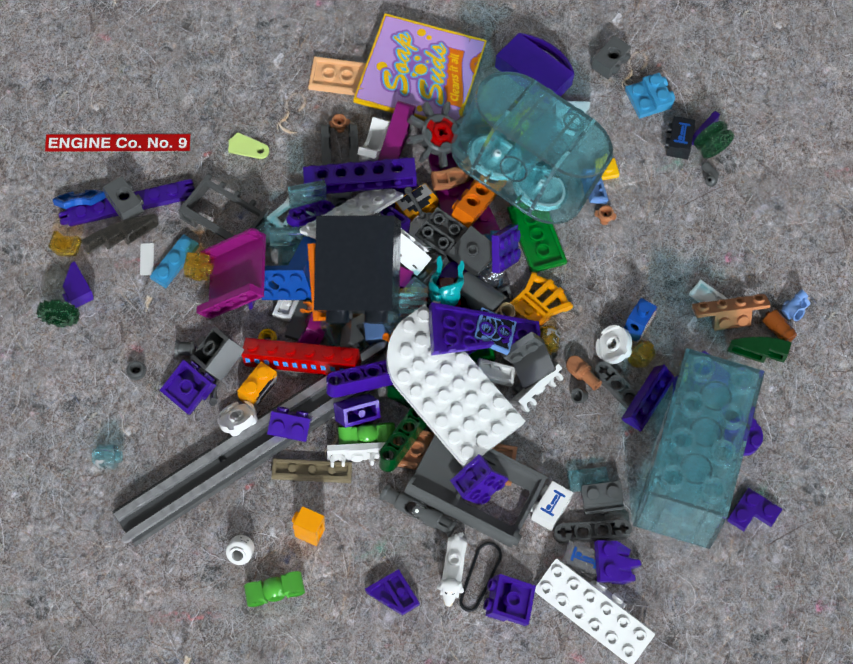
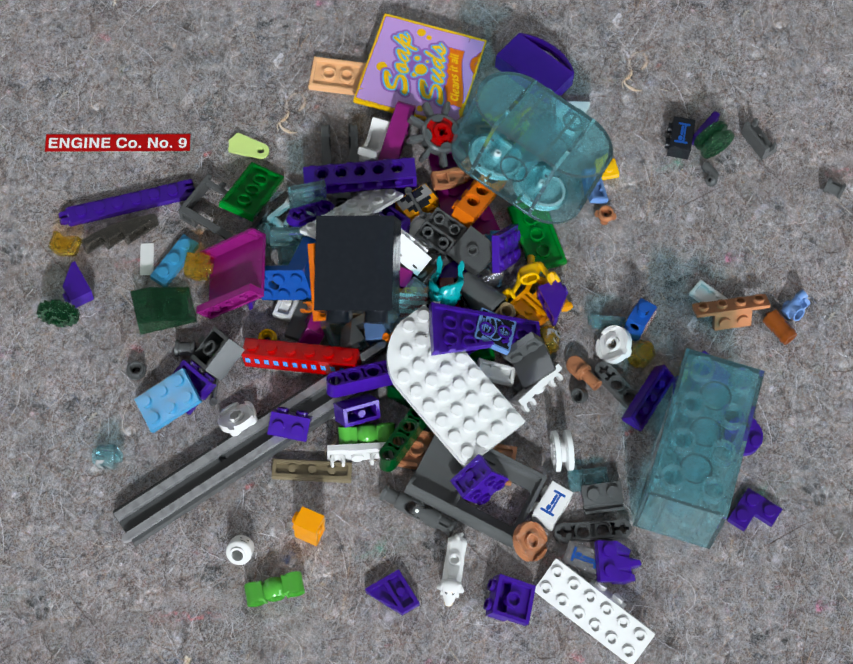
(70, 199): blue tile -> none
(125, 208): dark grey brick -> none
(162, 308): none -> clear green slope
(168, 400): none -> dark azure plate
(251, 191): none -> green tile
(257, 384): light orange brick -> none
(339, 118): nougat plate -> none
(470, 572): black piece -> none
(530, 274): none -> yellow piece
(530, 541): none -> nougat tile
(552, 300): none -> dark purple slope
(562, 450): none -> white wheel
(599, 321): none -> clear light blue plate
(615, 49): dark grey brick -> none
(650, 95): dark azure plate -> none
(758, 140): none -> dark grey hinge
(760, 348): dark green slope -> none
(834, 188): none -> dark grey bush

